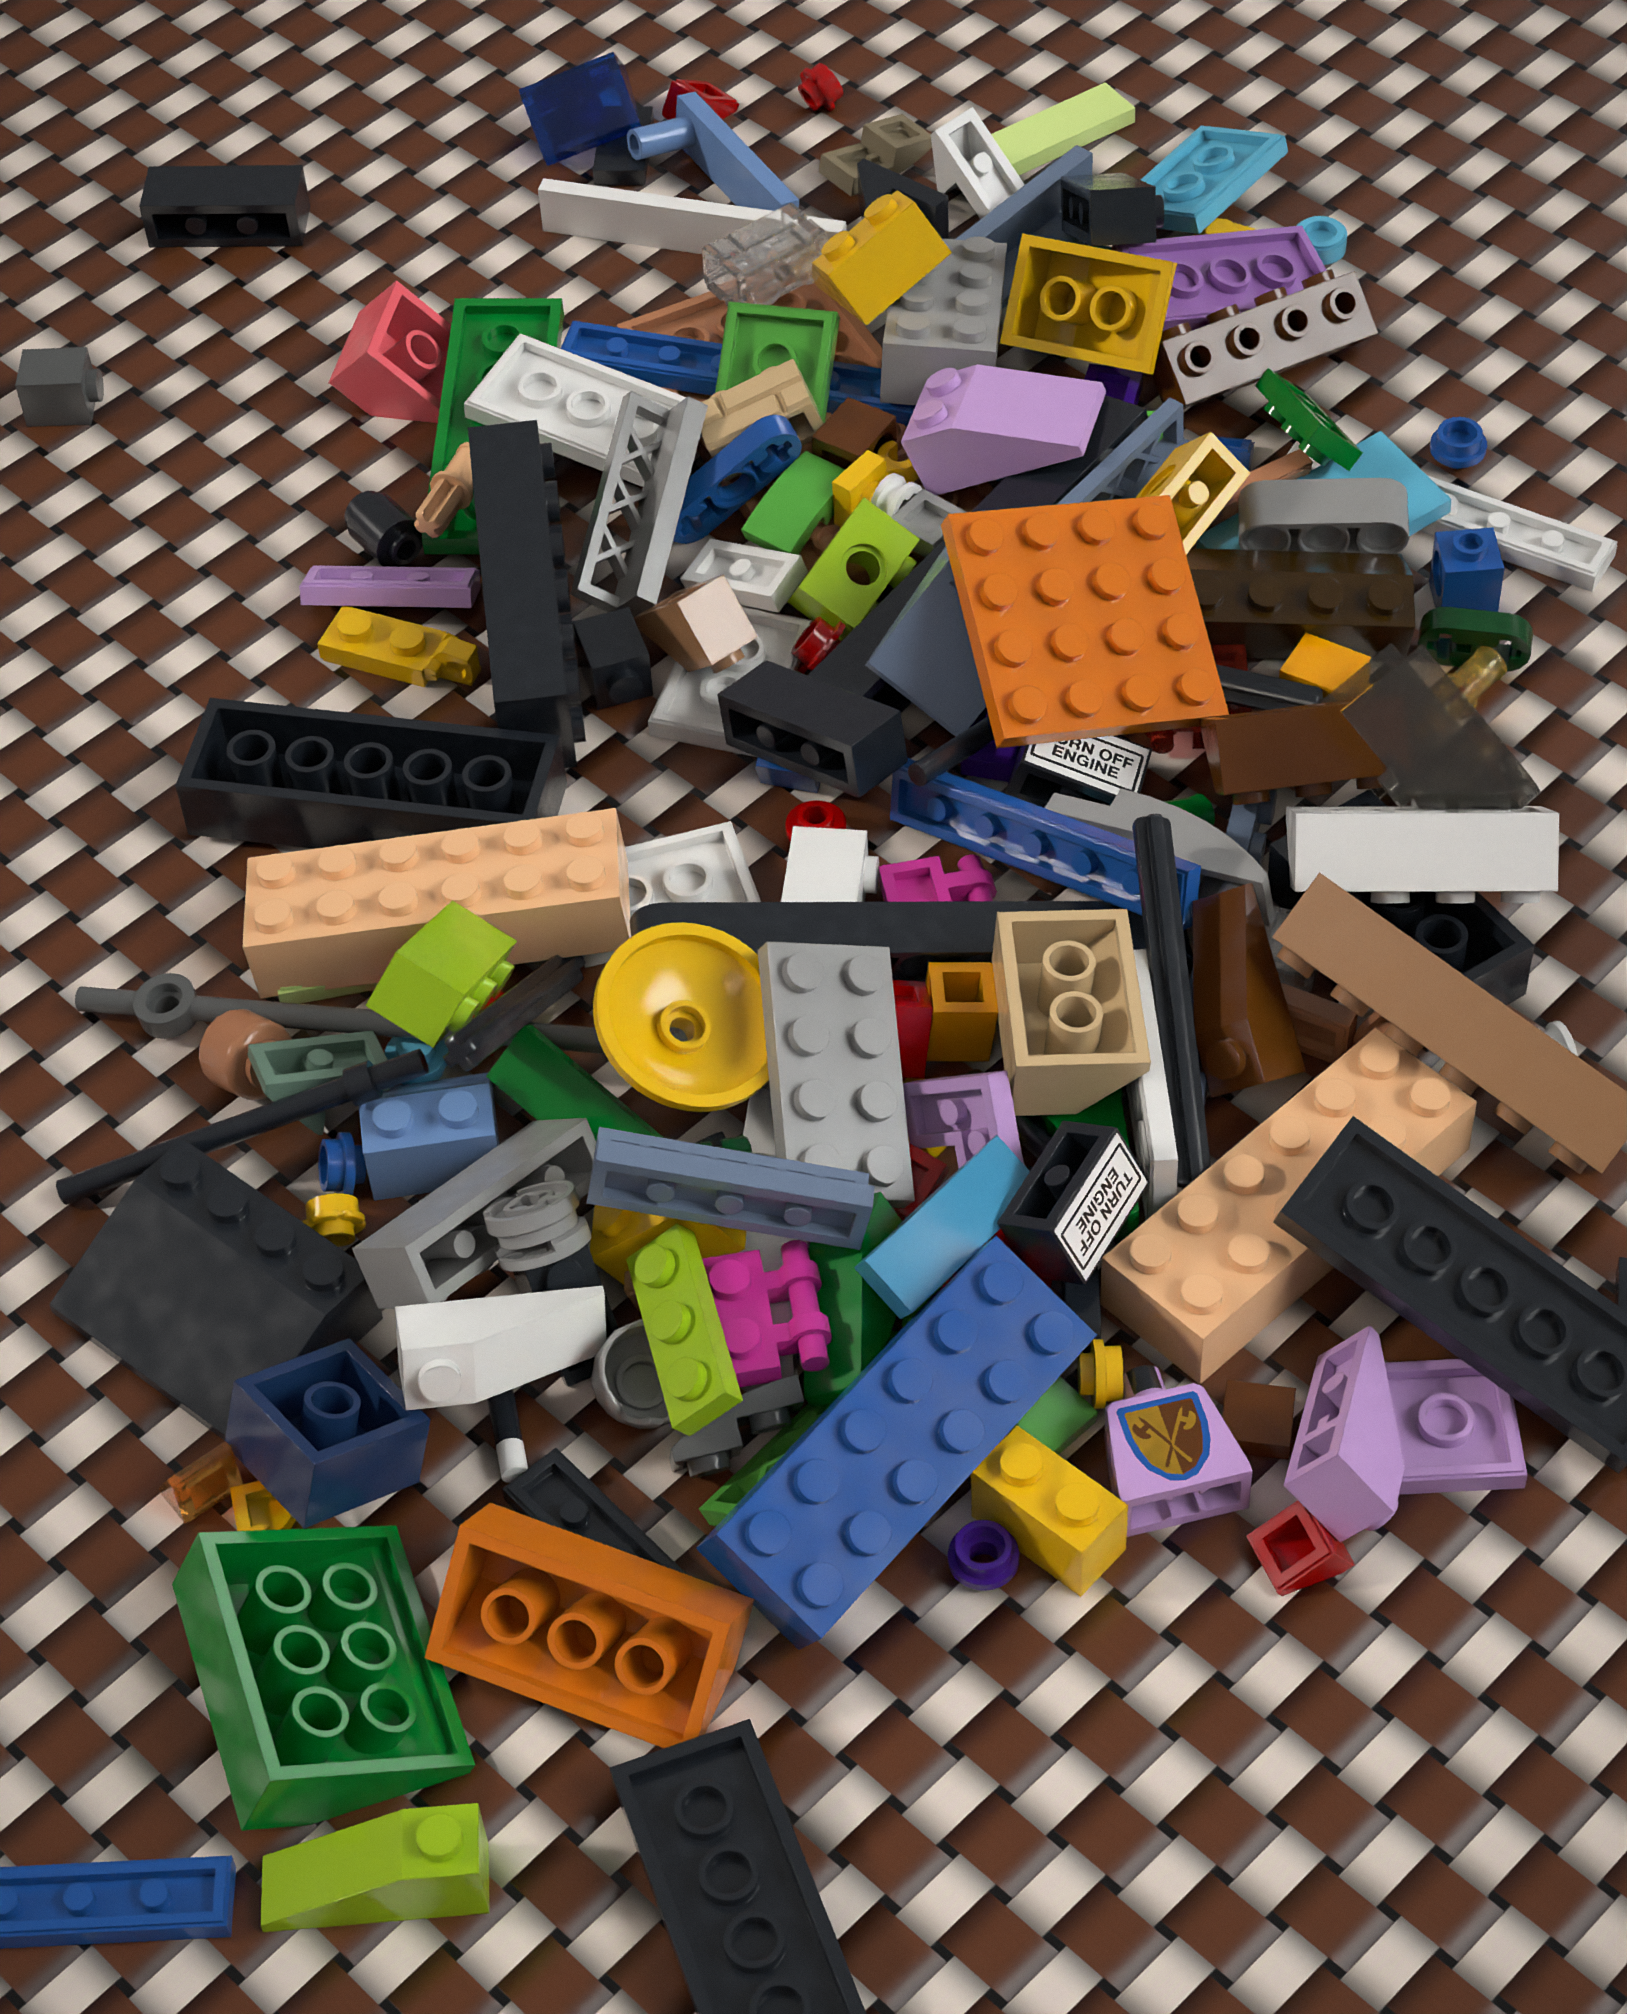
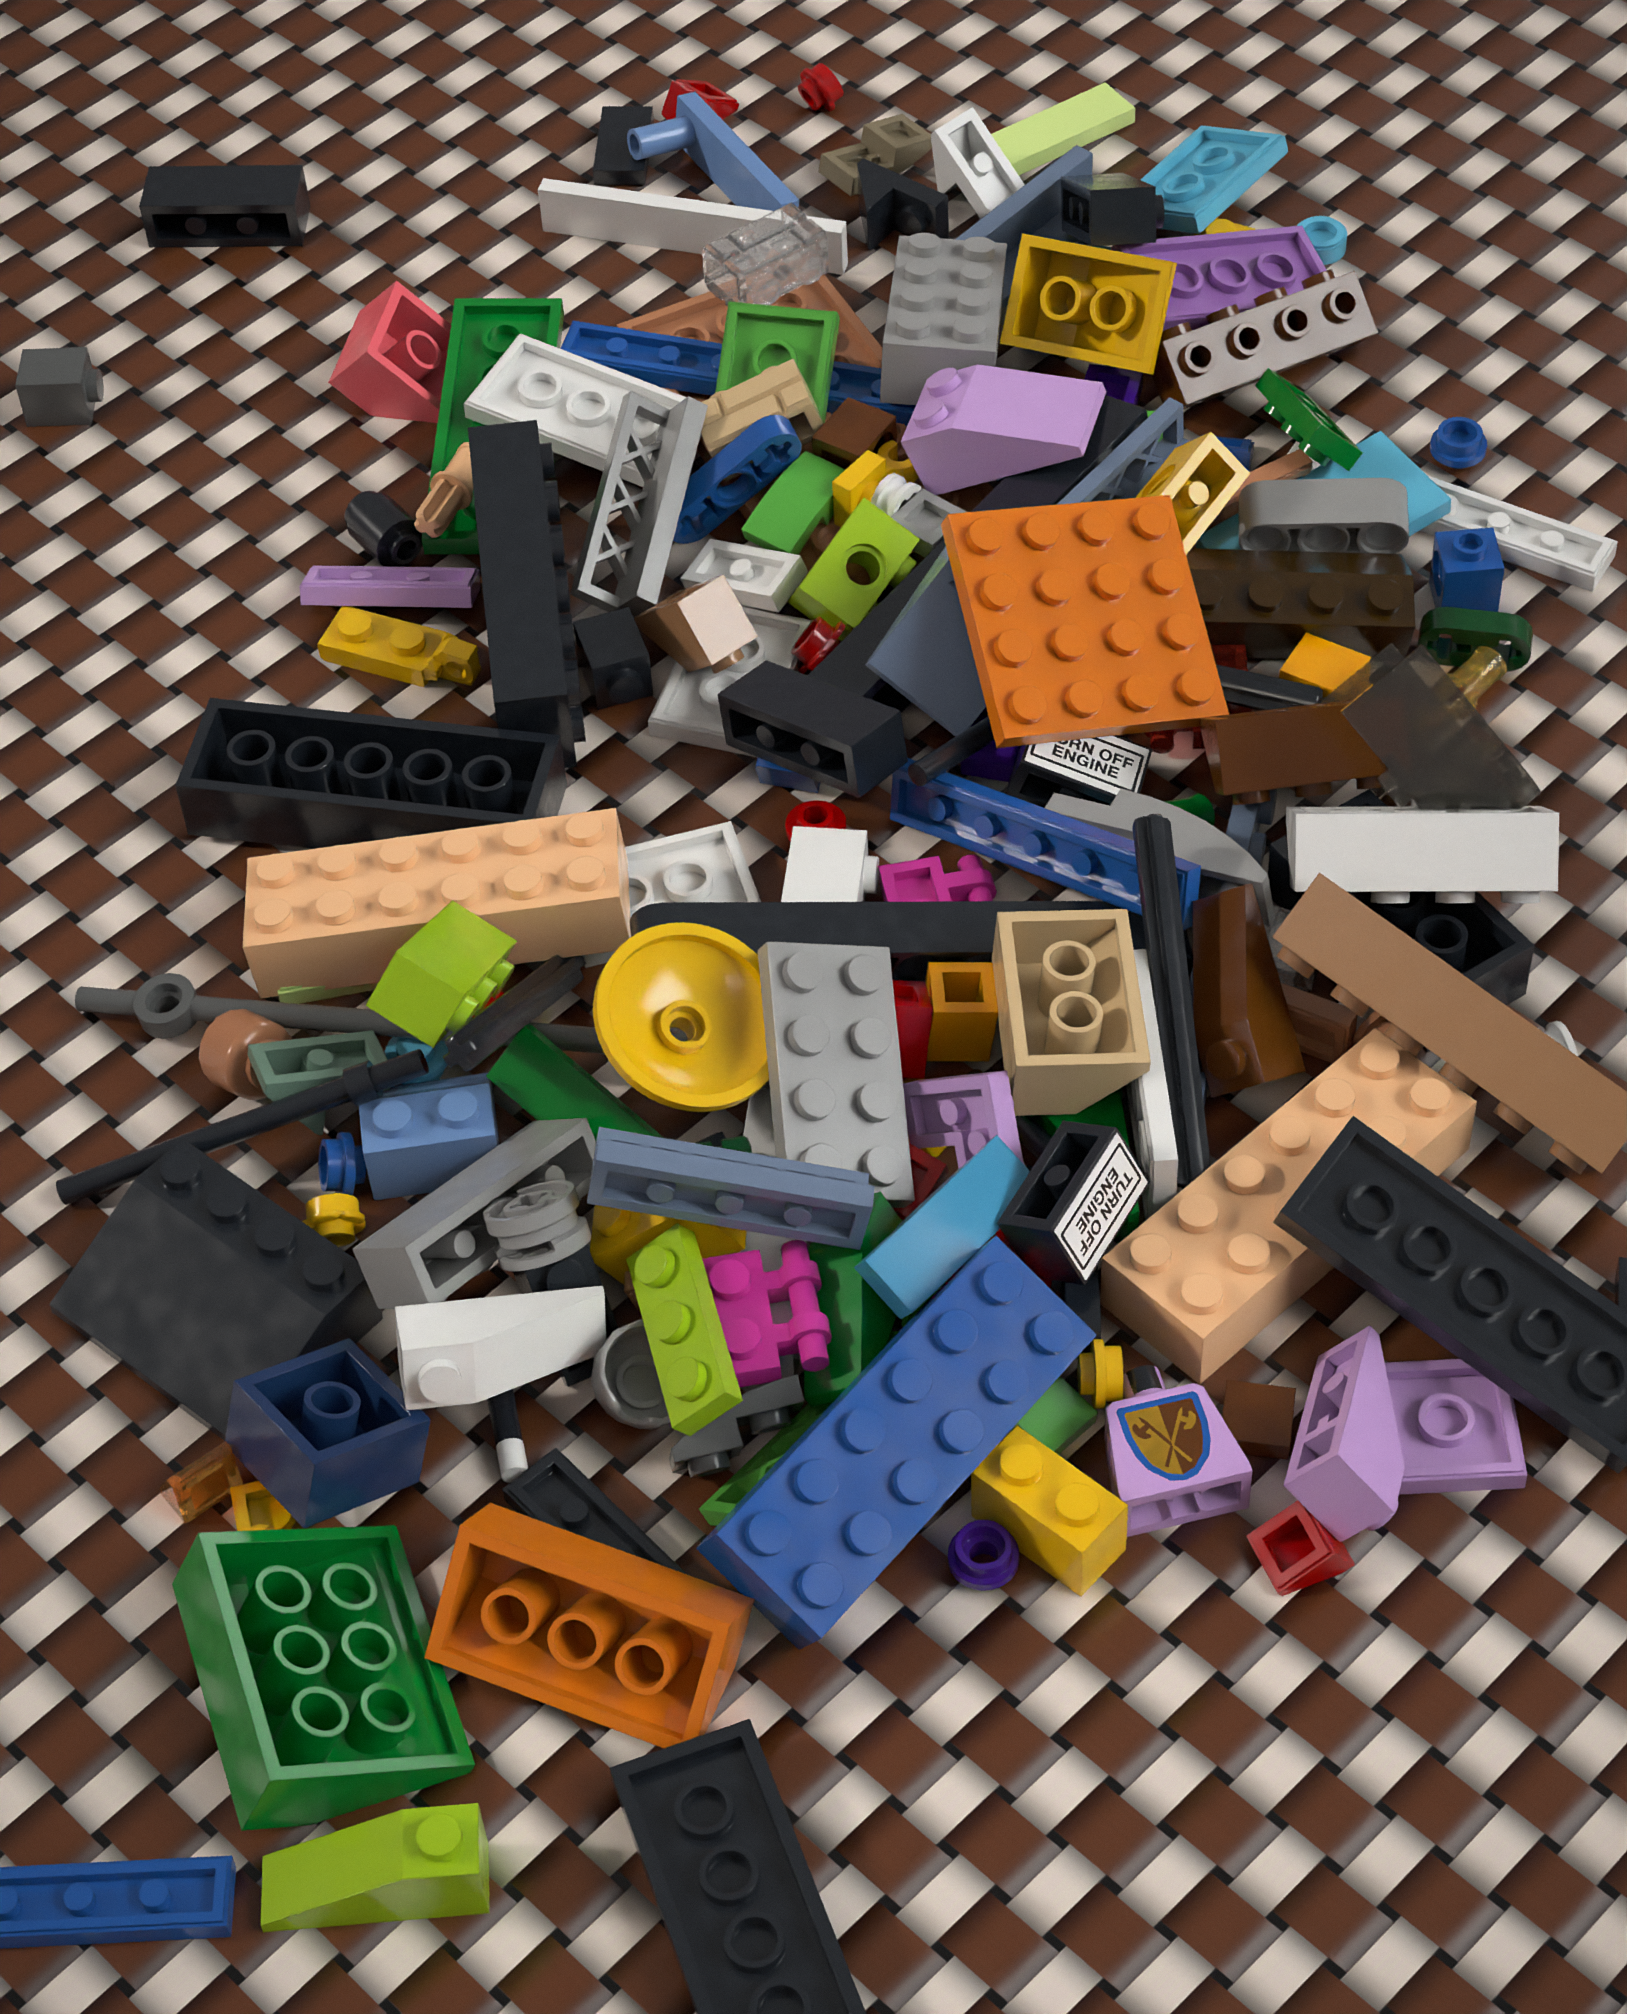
(581, 108): clear blue slope -> none
(879, 257): yellow slope -> none

